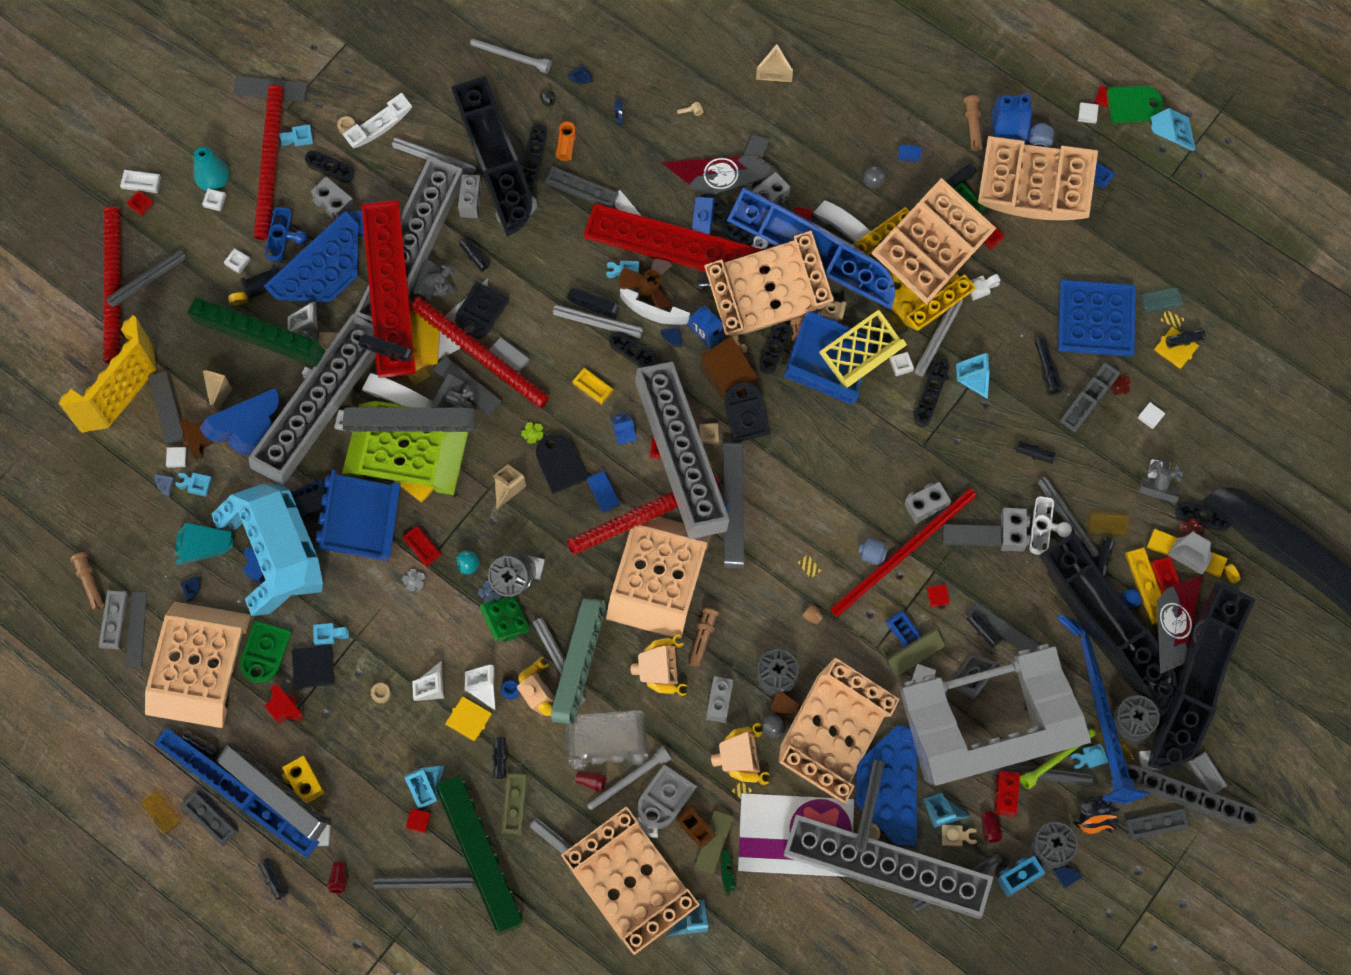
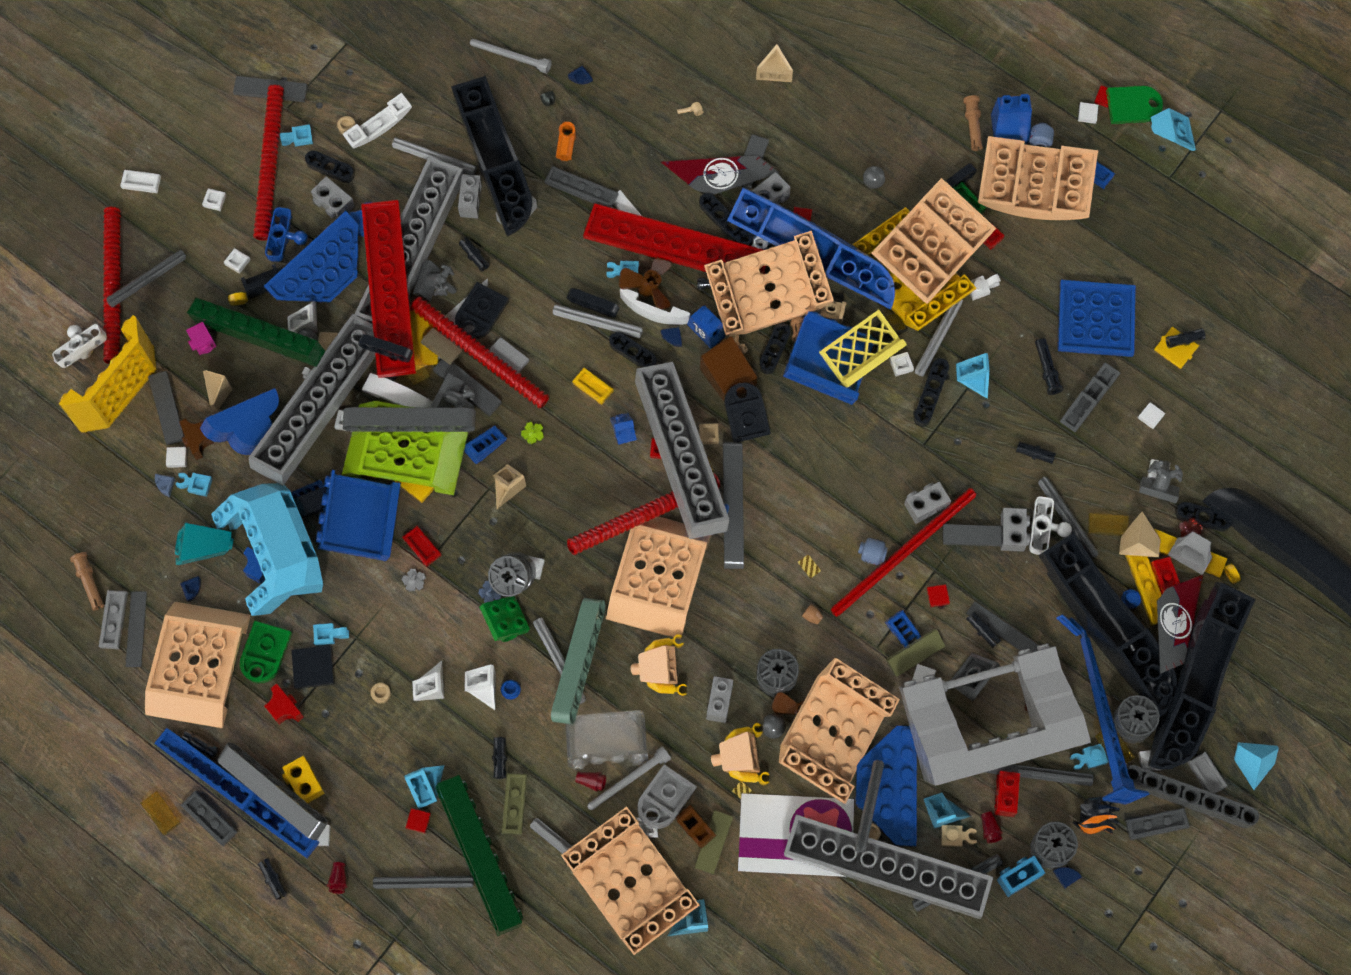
(80, 345): none -> white piece
(140, 203): red tile -> none
(200, 339): none -> dark pink brick
(209, 169): teal cone -> none
(441, 346): none -> dark tan tile
(467, 562): teal piece -> none
(468, 719): yellow piece -> none
(476, 453): none -> blue slope
(534, 157): black beam -> none
(535, 690): light nougat torso -> none
(560, 464): black tile -> none
(603, 492): blue tile -> none
(618, 112): dark blue tile -> none
(703, 215): blue plate -> none
(705, 629): medium nougat pin -> none
(727, 877): dark green slope -> none
(841, 220): white slope -> none
(909, 153): blue piece -> none
(1030, 778): lime piece -> none
(1105, 555): black pin -> none
(1121, 385): clear red plant -> none
(1140, 539): none -> tan slope
(1161, 300): clear light blue tile -> none
(1172, 319): clear yellow sticker -> none
(1255, 761): none -> medium azure slope

